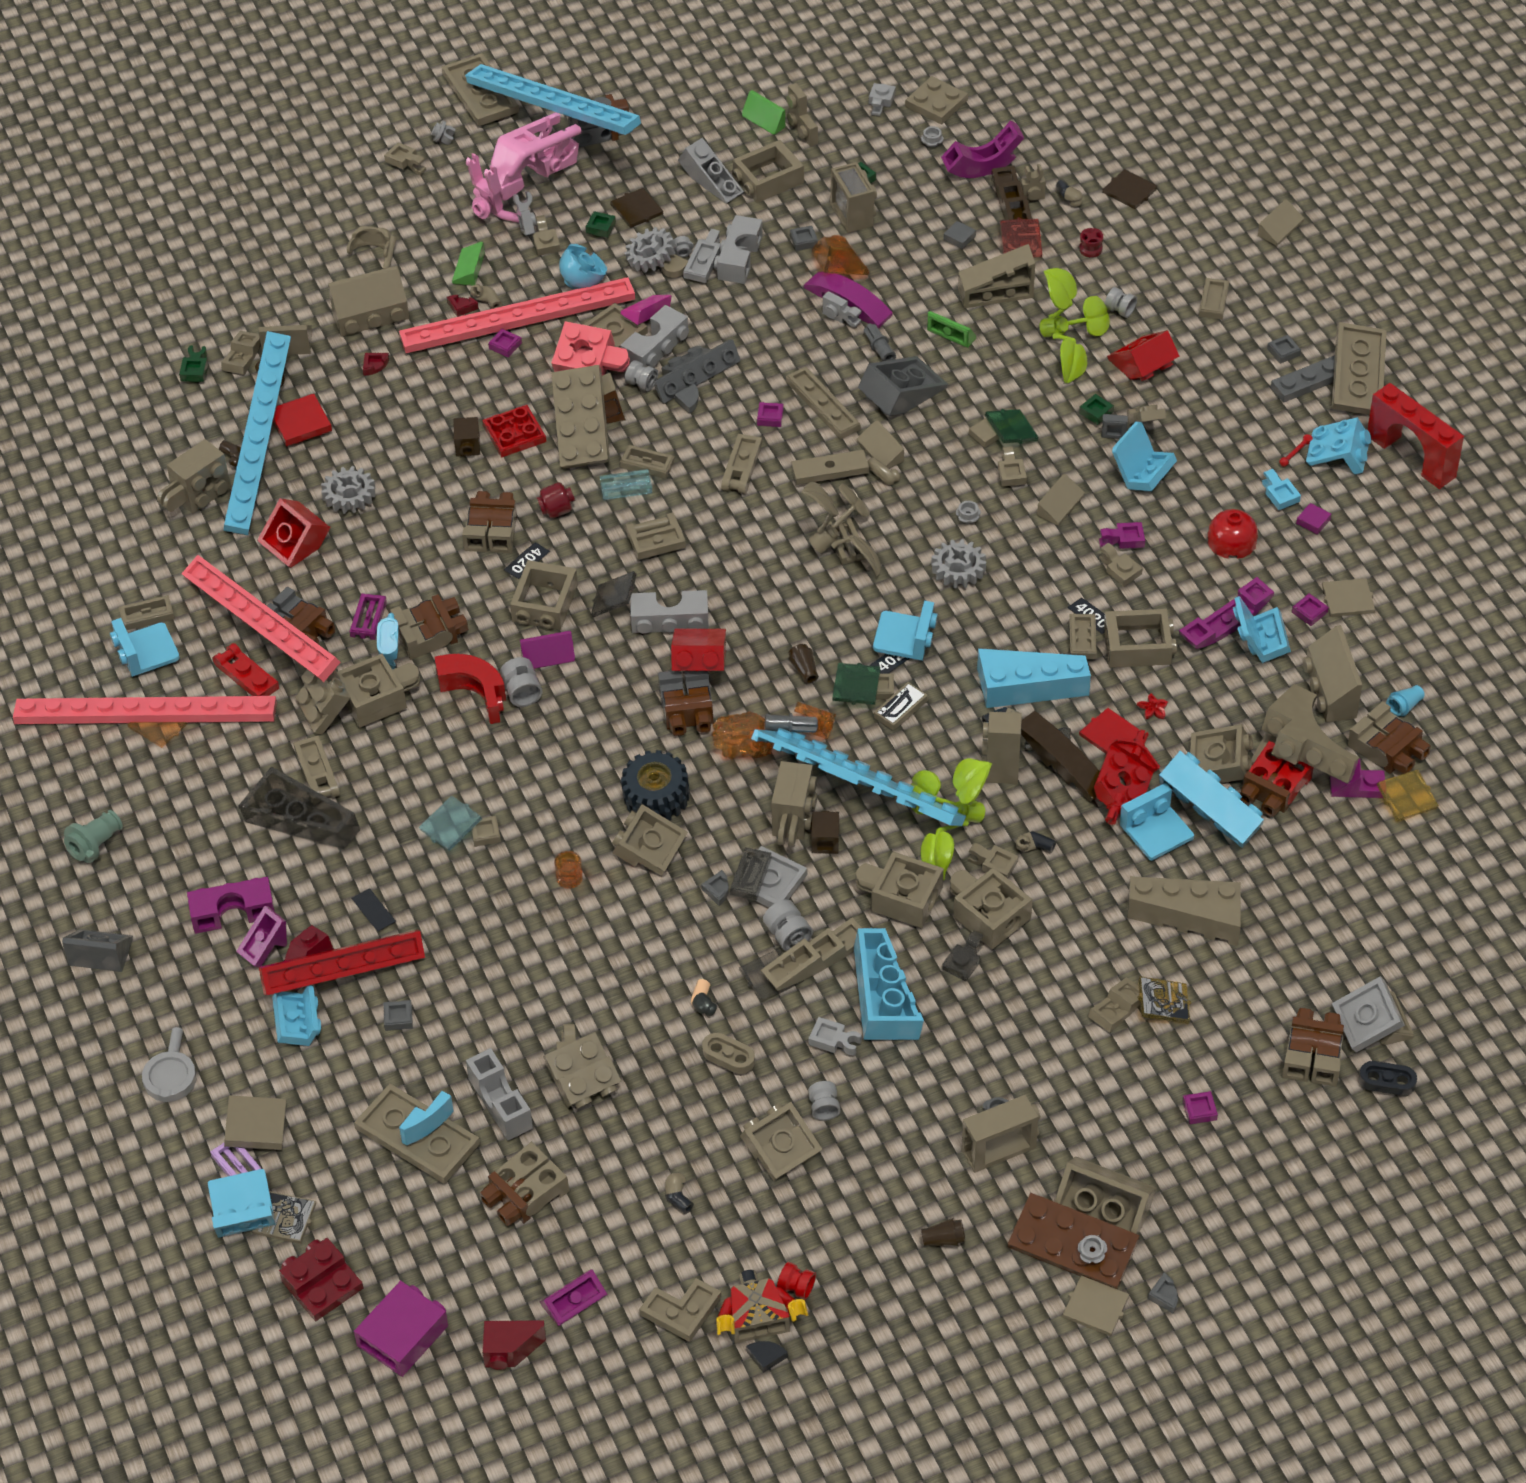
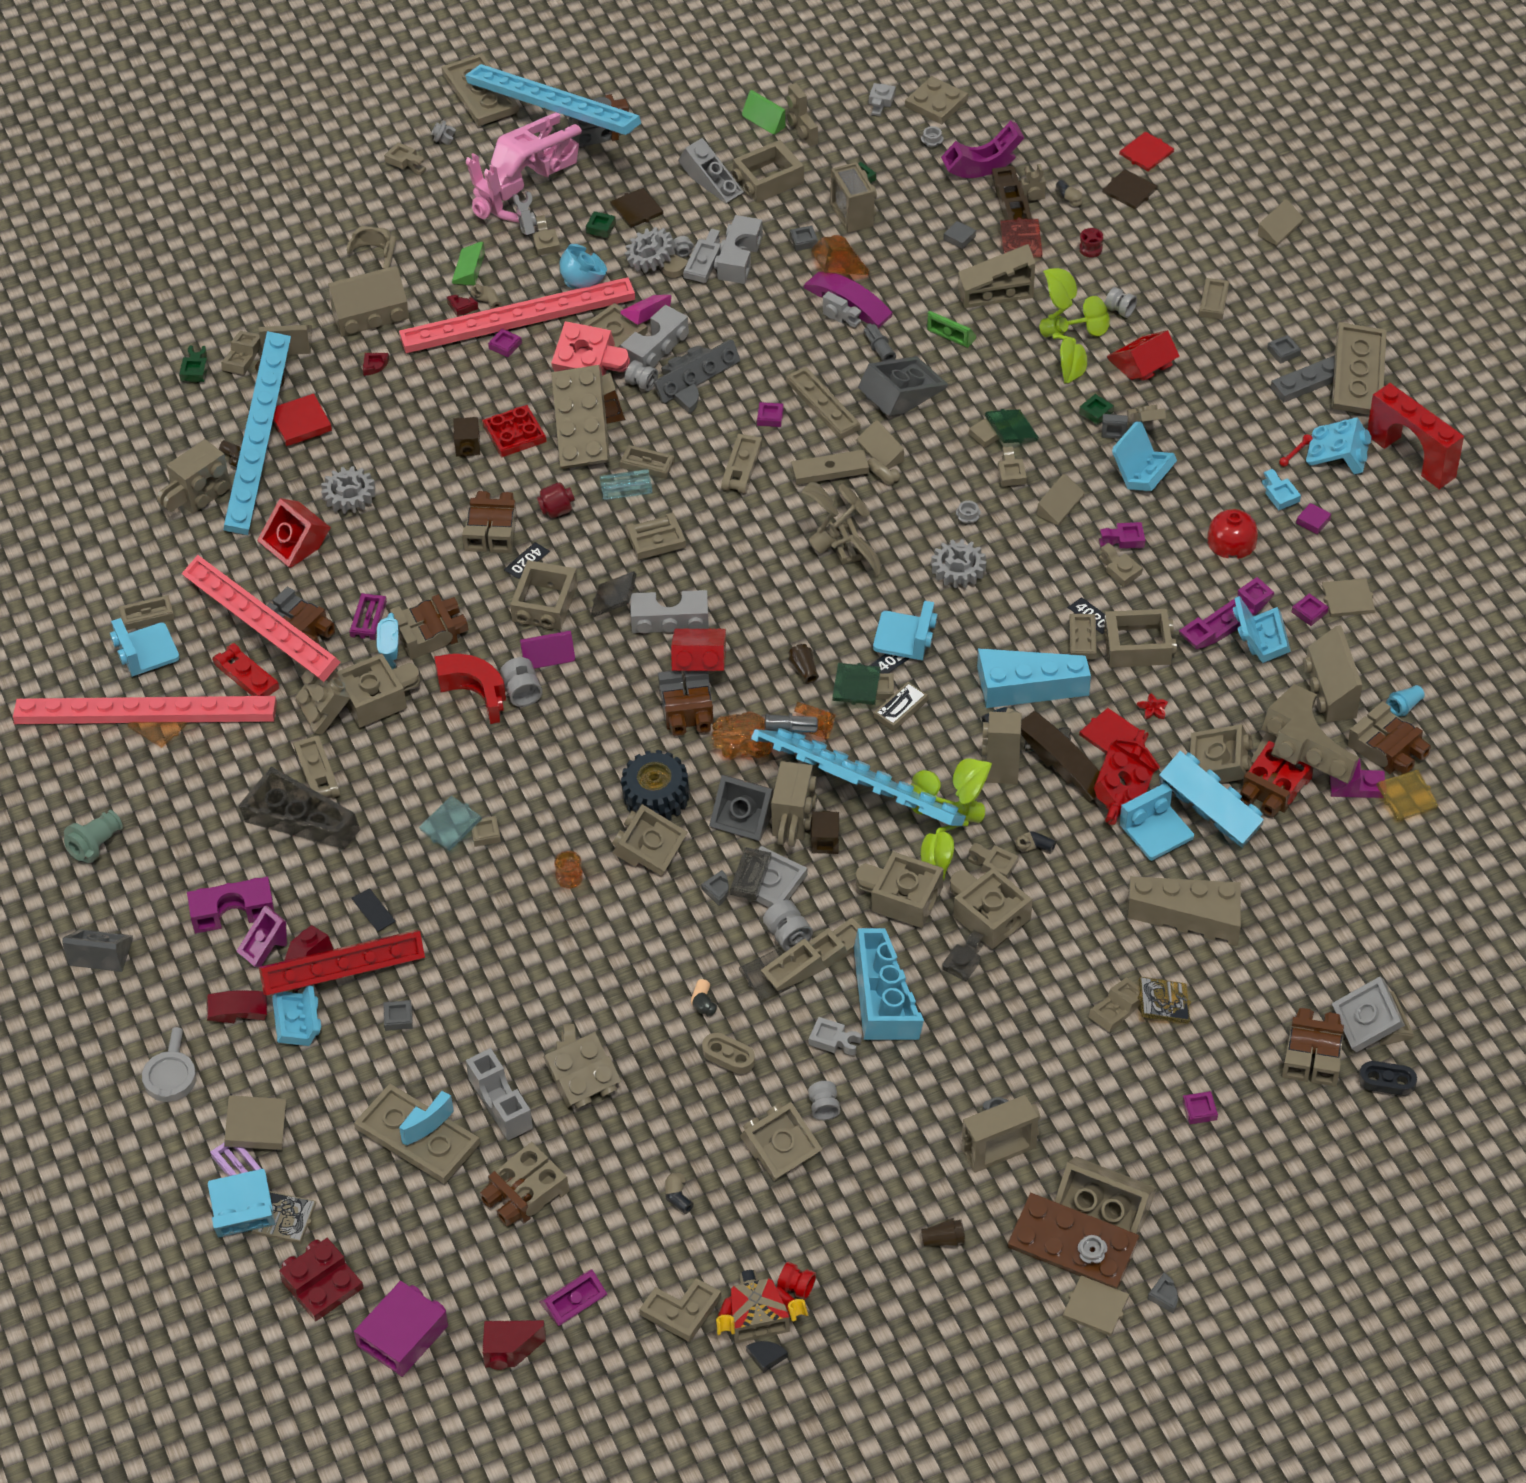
(230, 1005): none -> dark red slope
(742, 808): none -> dark grey slope
(1146, 151): none -> red piece

